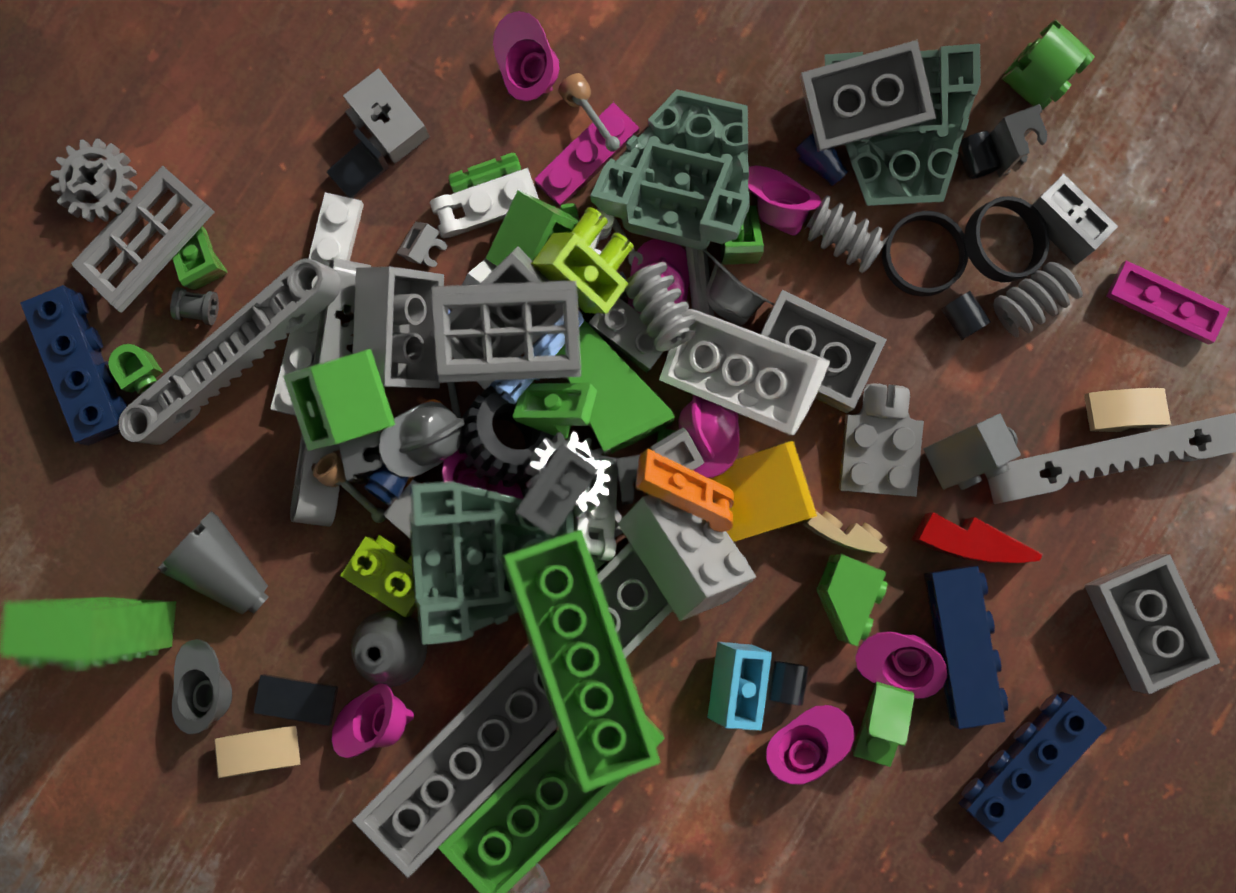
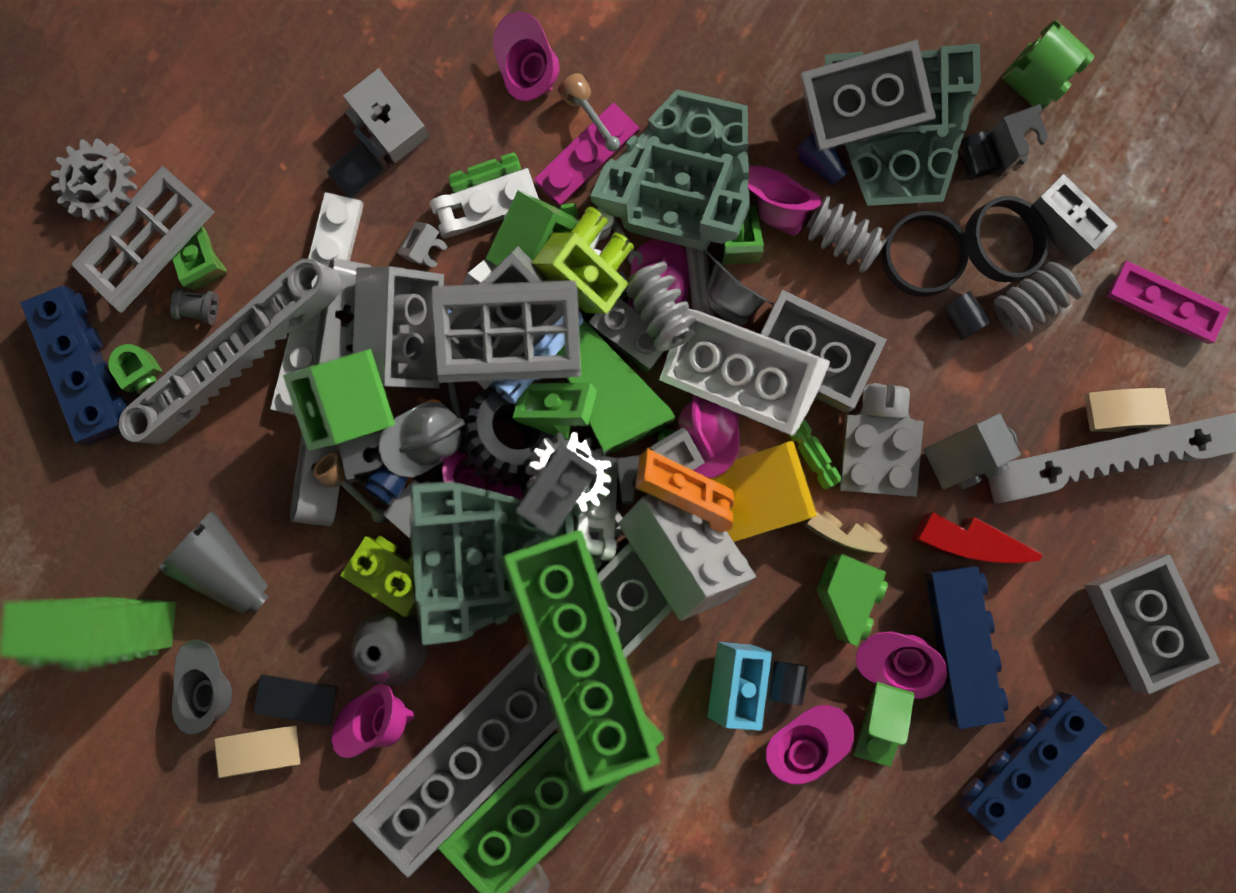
(816, 456): none -> bright green axle

